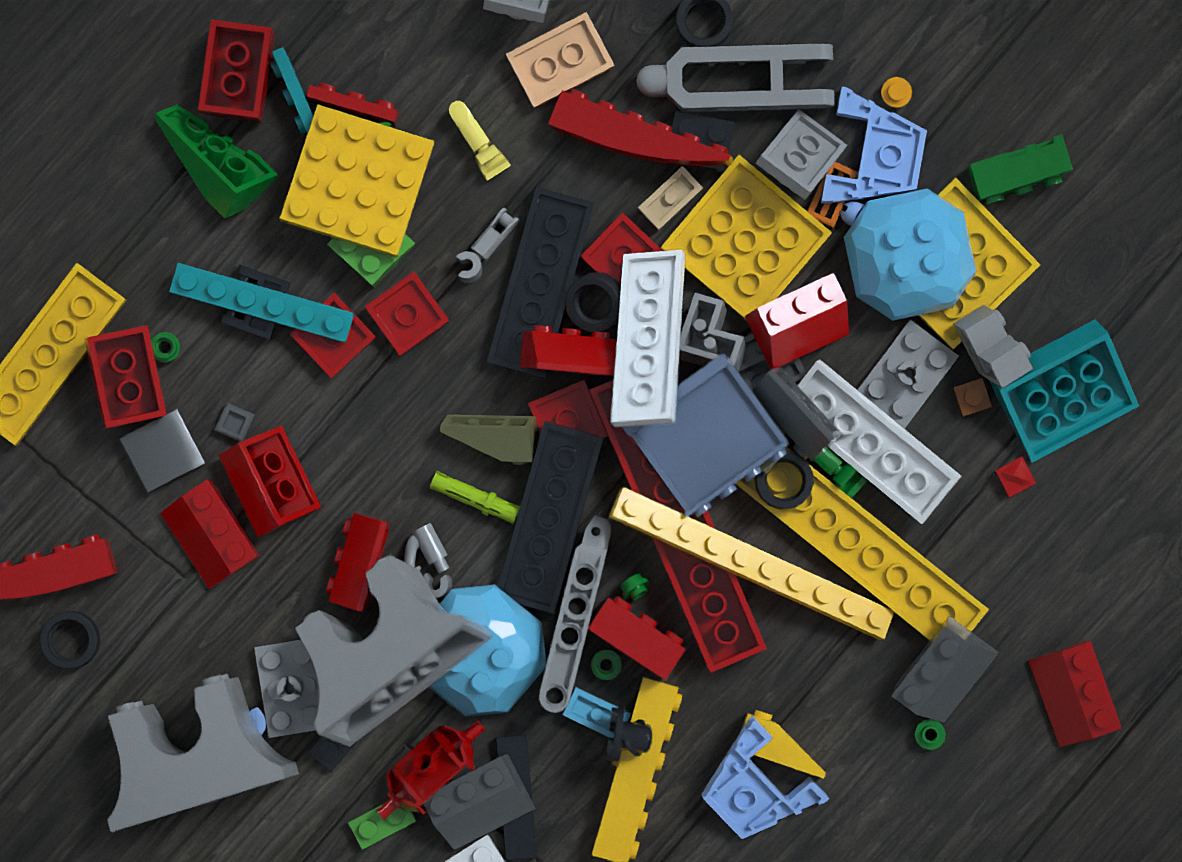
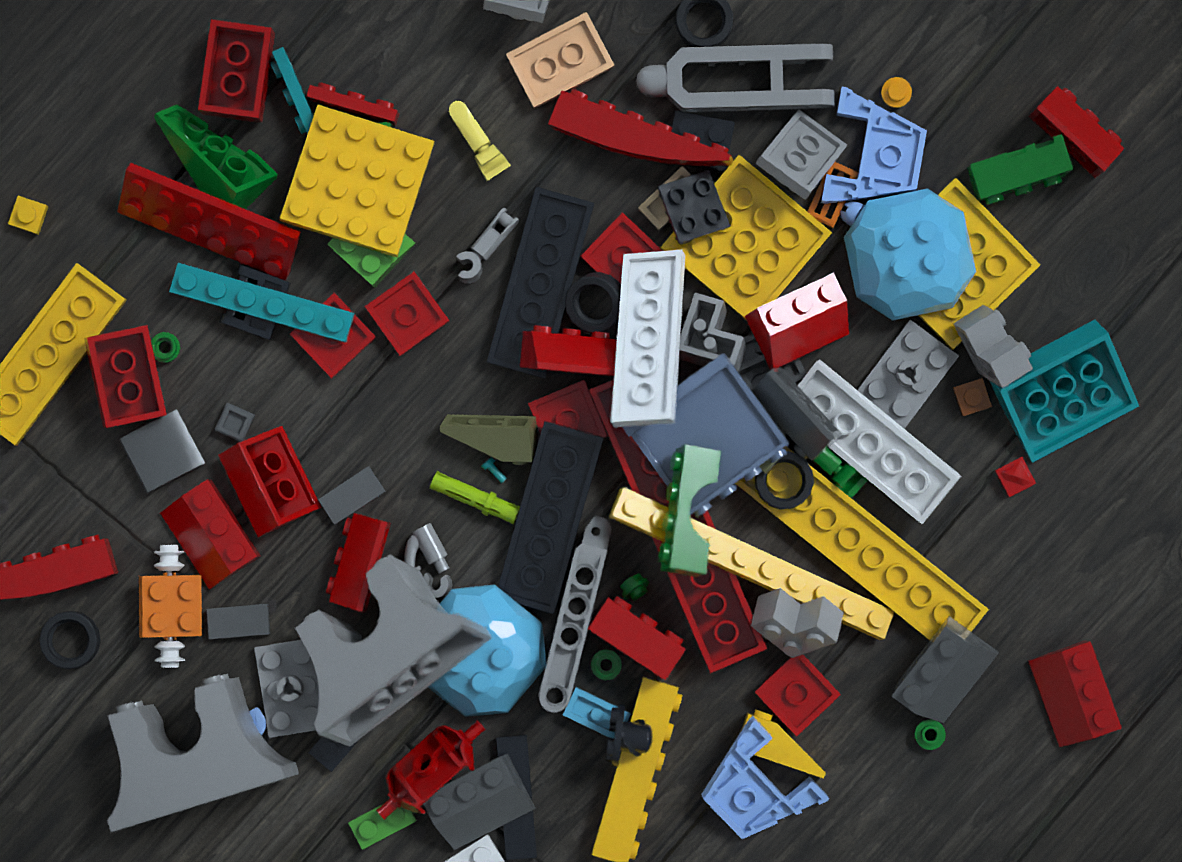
(28, 215): none -> yellow plate
(170, 606): none -> orange plate
(208, 221): none -> red plate
(238, 621): none -> dark grey tile
(352, 495): none -> dark grey tile
(493, 469): none -> teal piece
(683, 547): none -> arch
(693, 207): none -> black hinge
(796, 626): none -> light grey brick
(797, 693): none -> red plate
(1082, 134): none -> red slope

